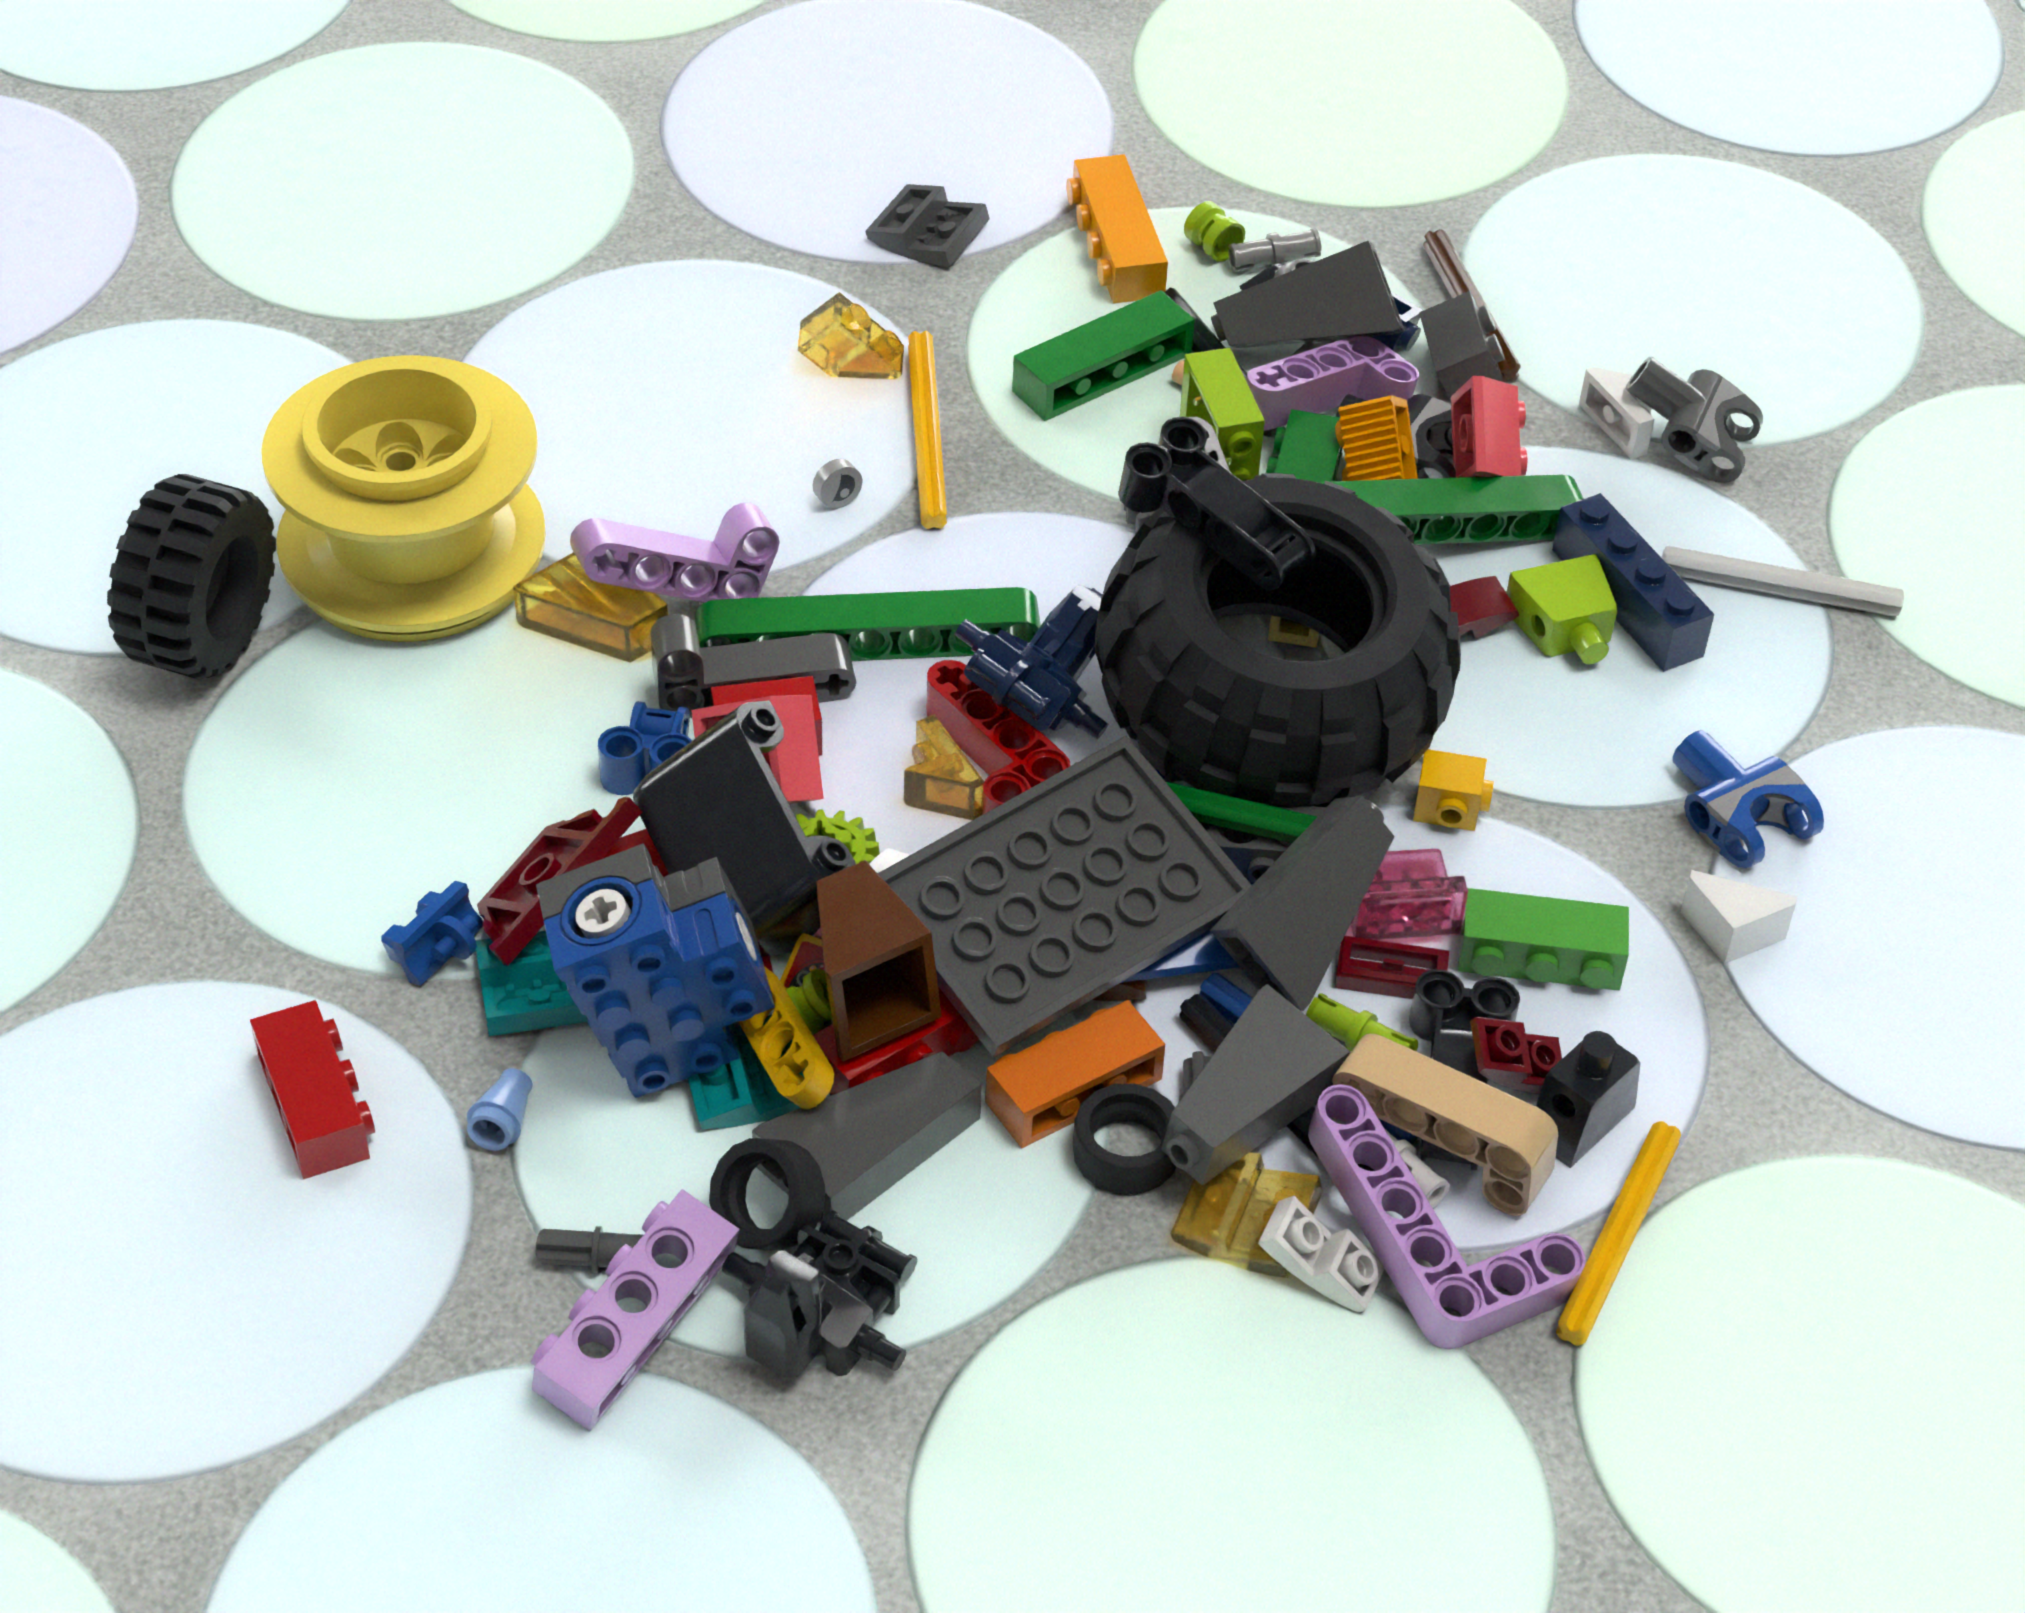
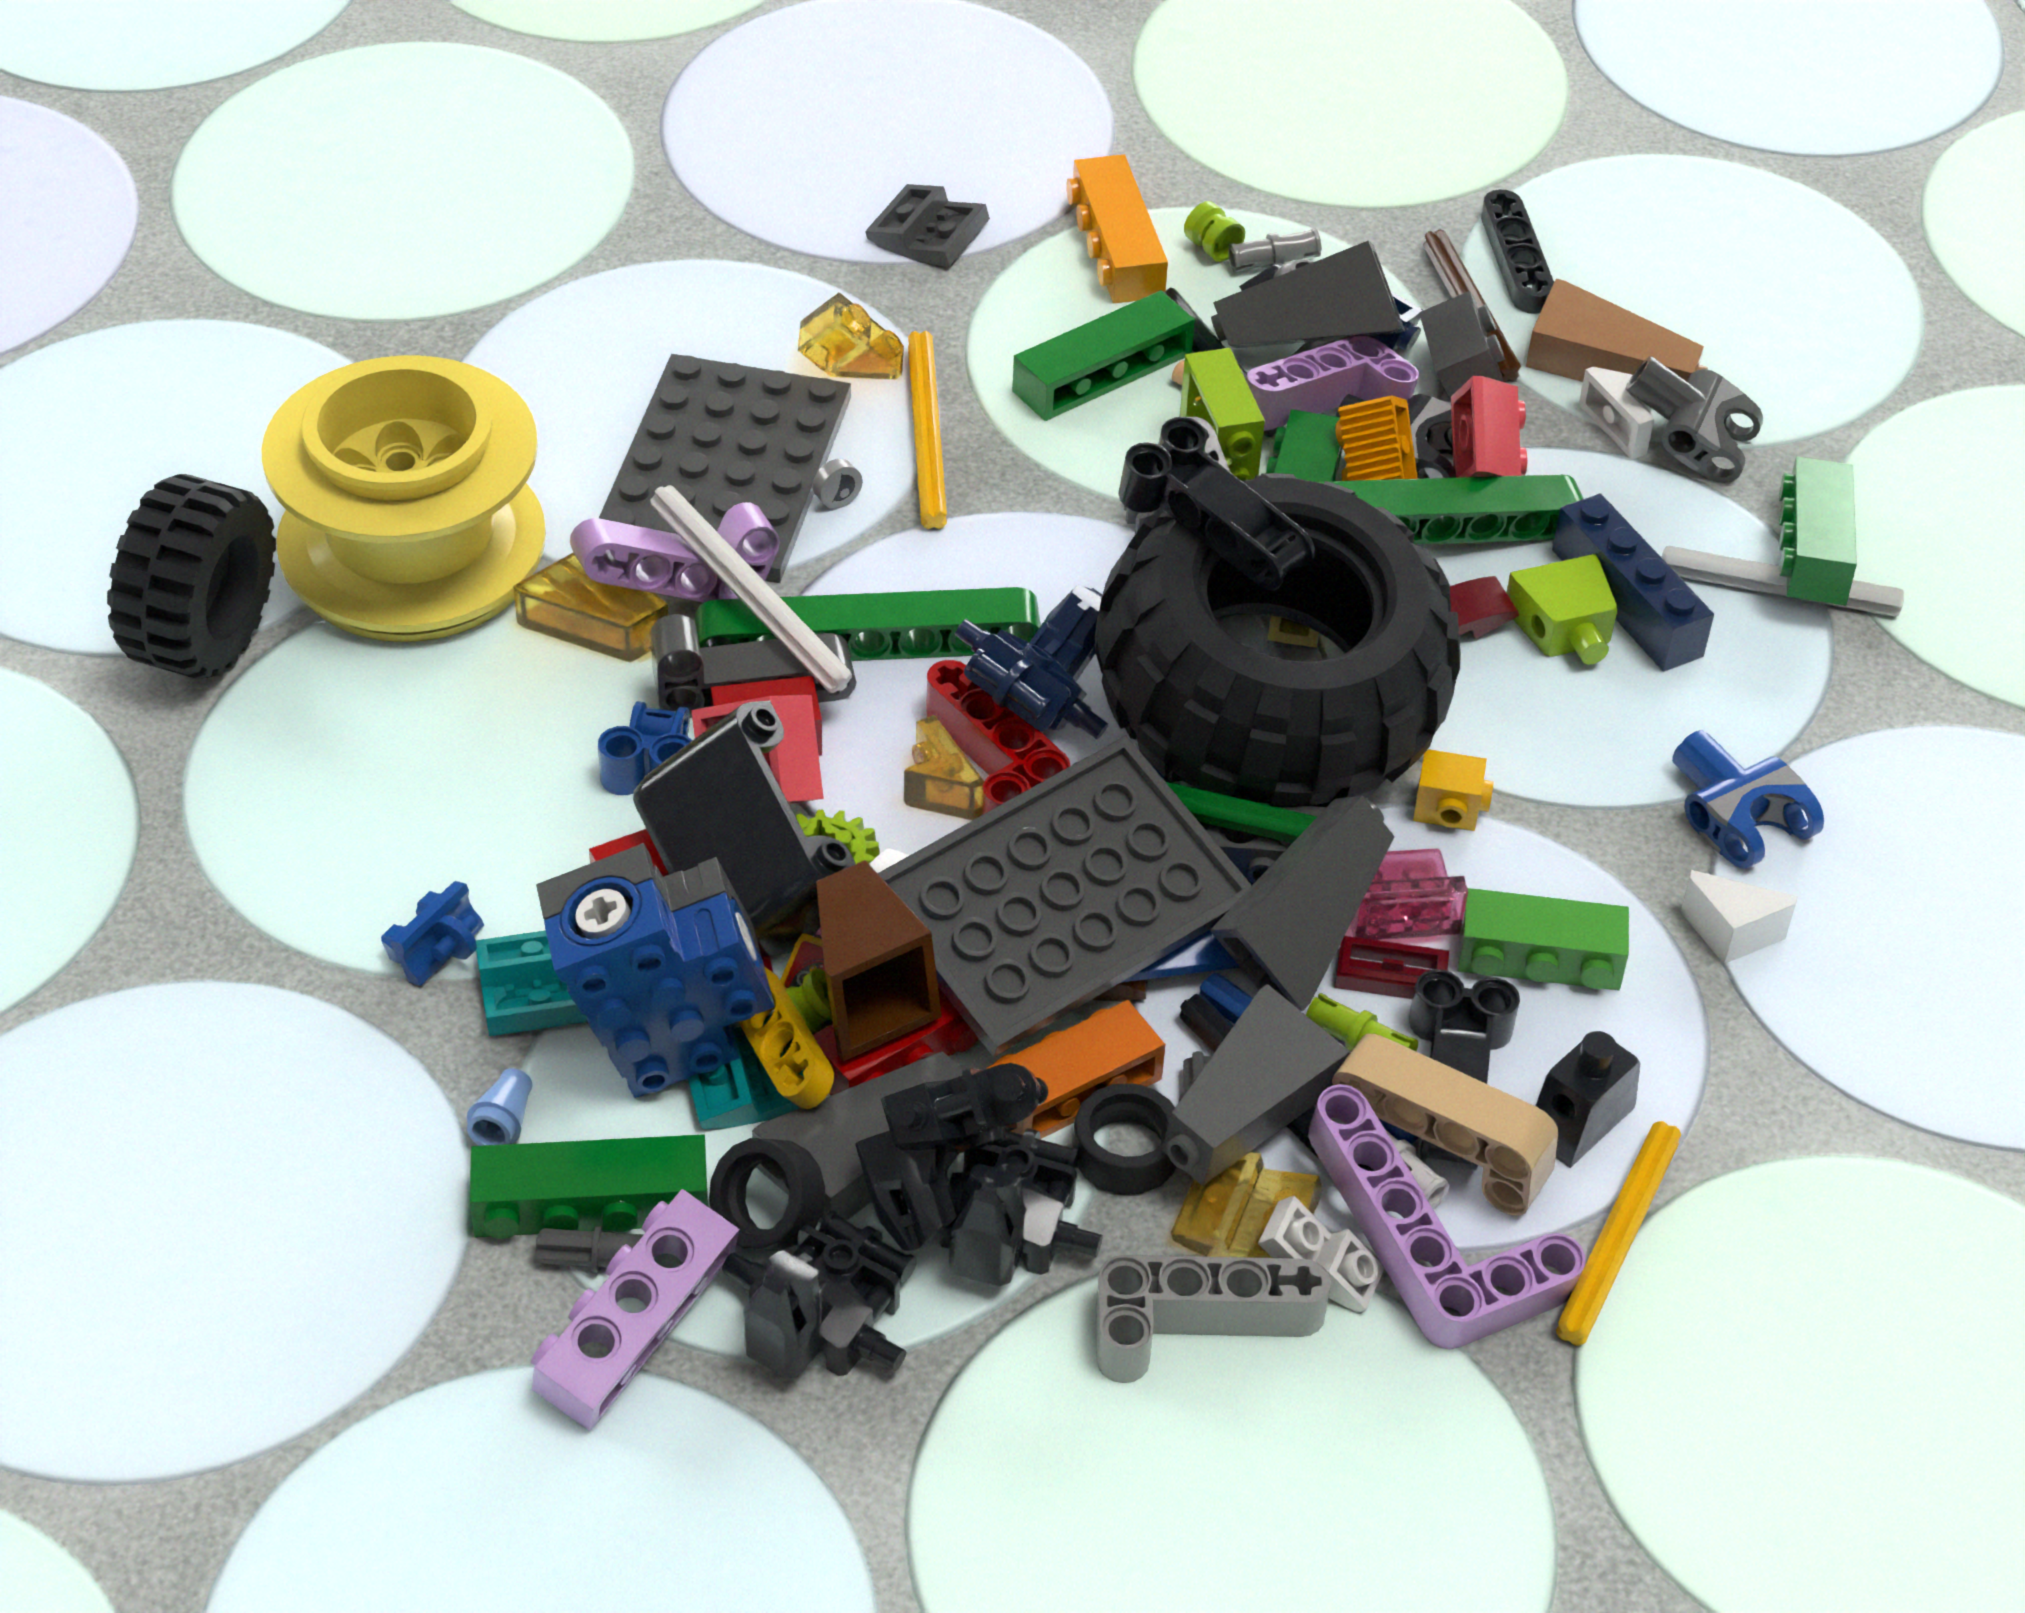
(313, 1088): red brick -> none
(512, 904): dark red wing -> none
(581, 1183): none -> green brick
(729, 440): none -> dark grey plate
(751, 589): none -> white axle
(925, 1136): none -> black piece
(1014, 1208): none -> black piece
(1281, 1301): none -> light grey beam
(1511, 1055): dark red slope -> none
(1523, 250): none -> black beam
(1587, 331): none -> medium nougat slope
(1818, 530): none -> brick

